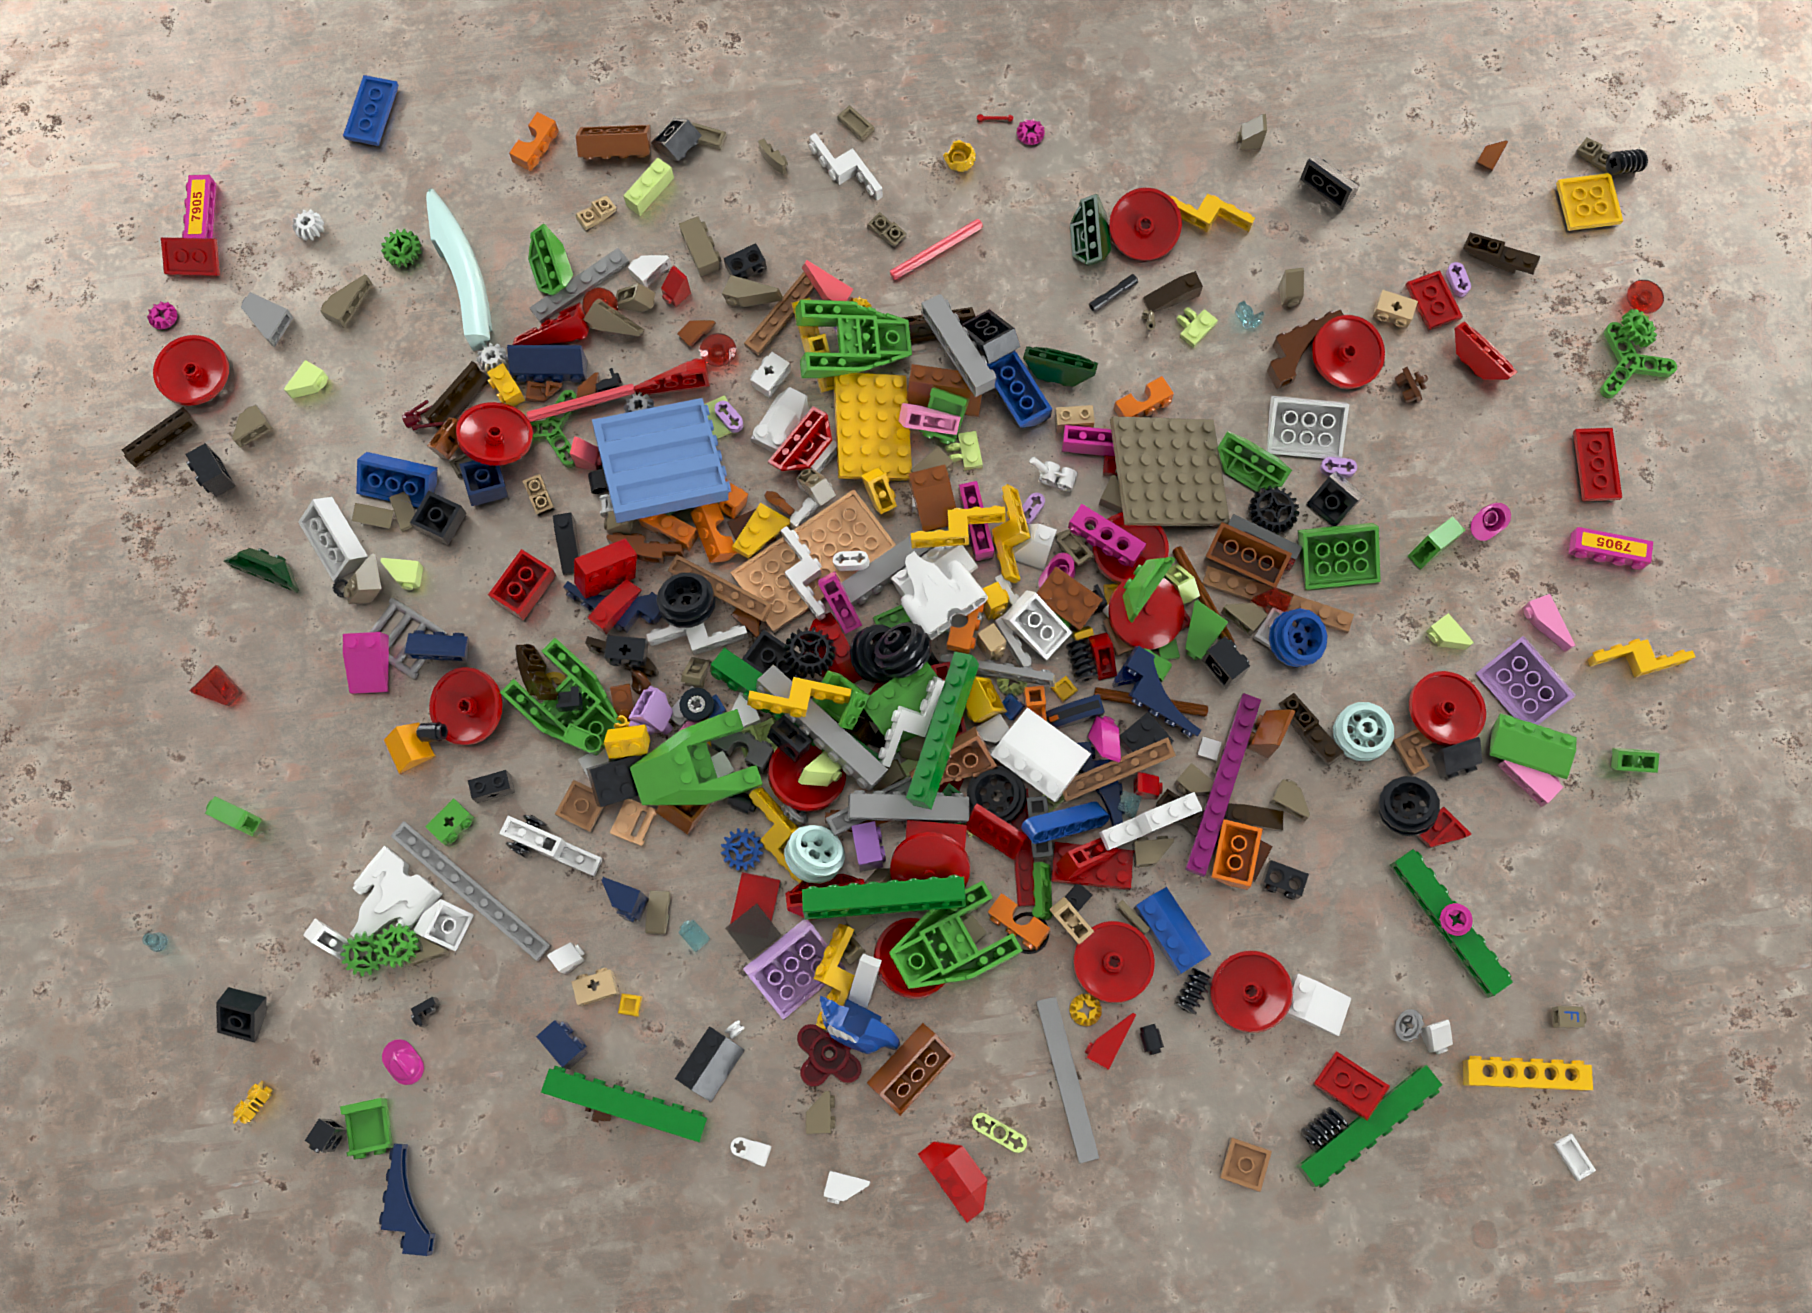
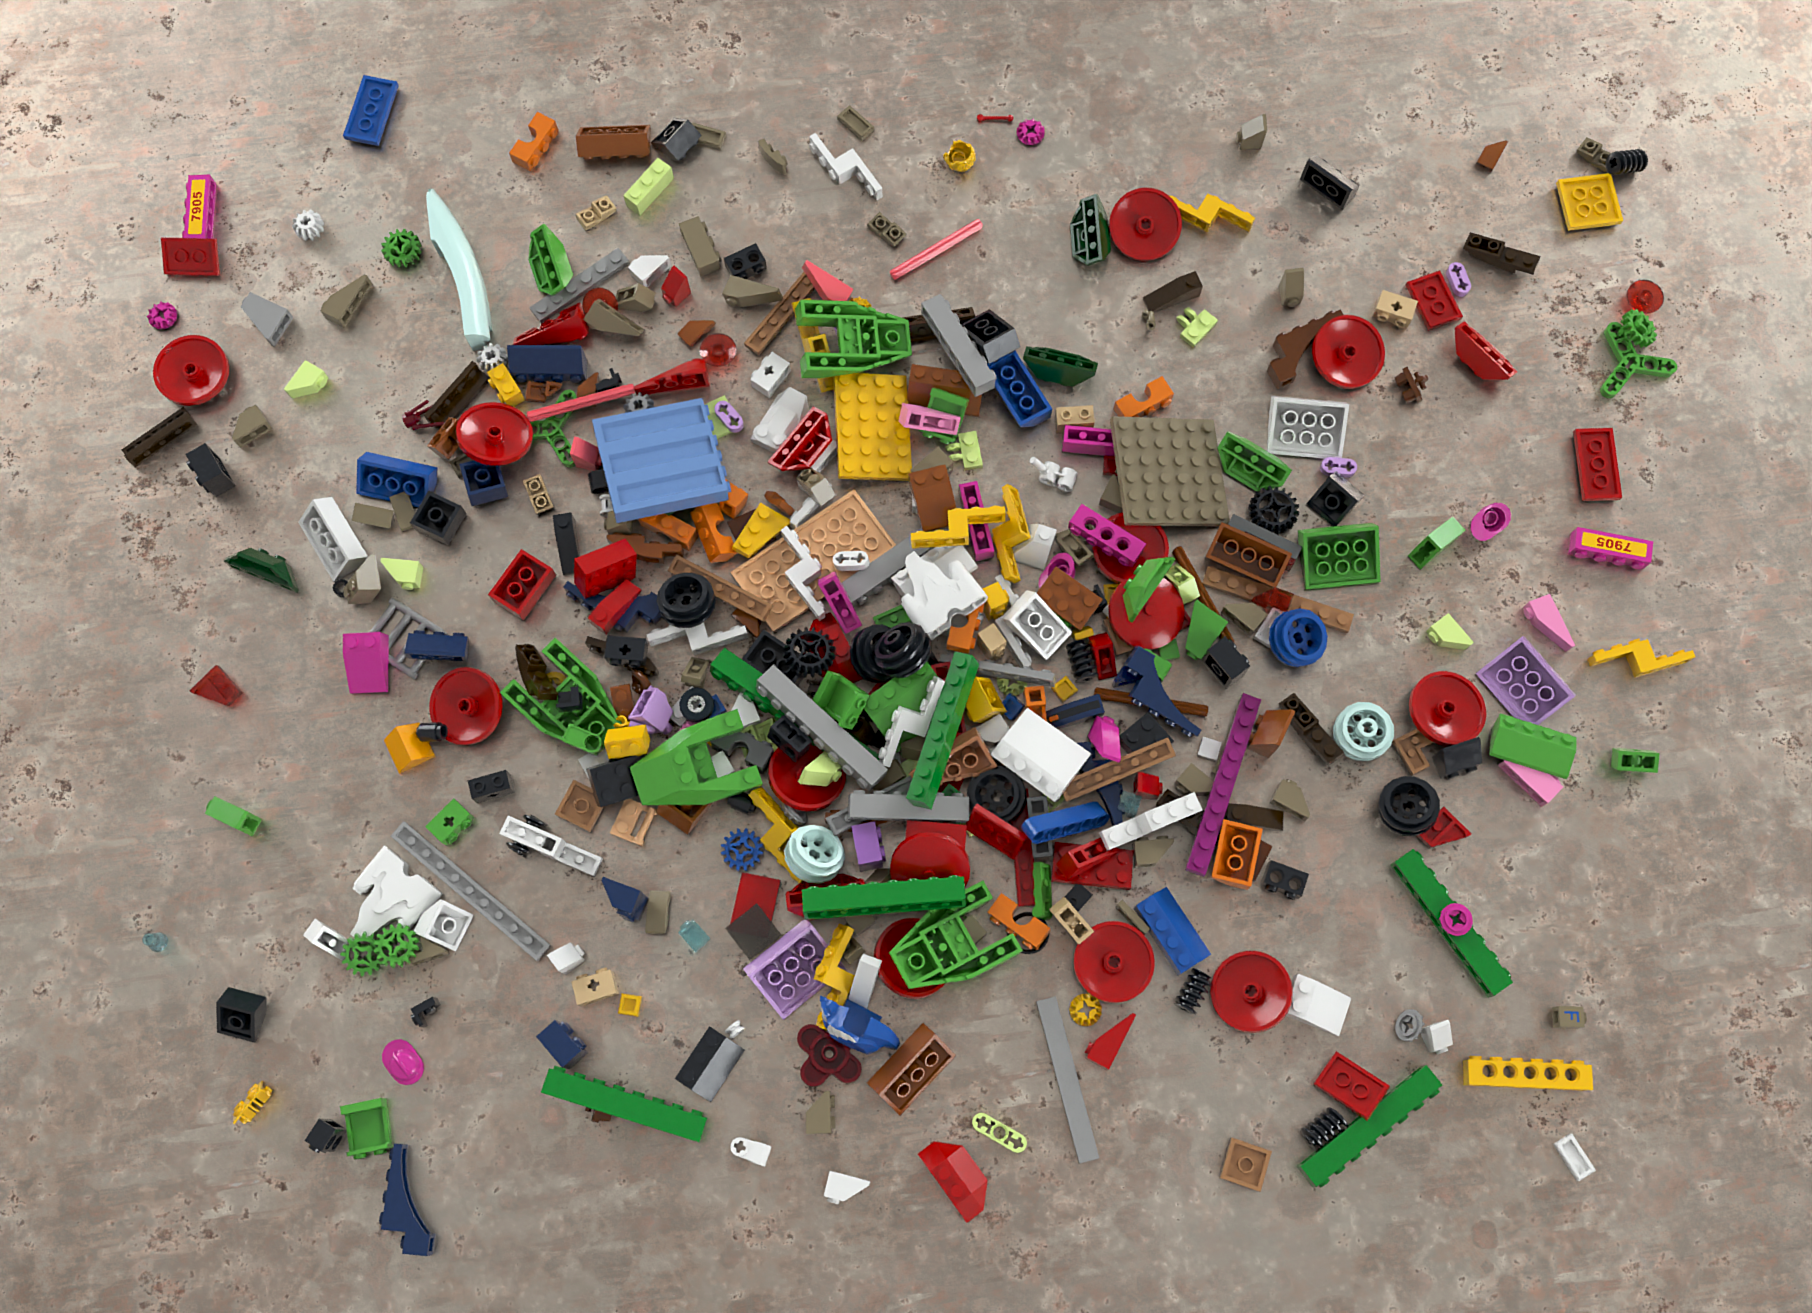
(799, 697): yellow bracket -> none
(879, 490): yellow brick -> none
(1027, 506): lavender beam -> none
(1103, 299): black piece -> none
(1151, 1039): black brick -> none
(1246, 315): clear light blue bracket -> none

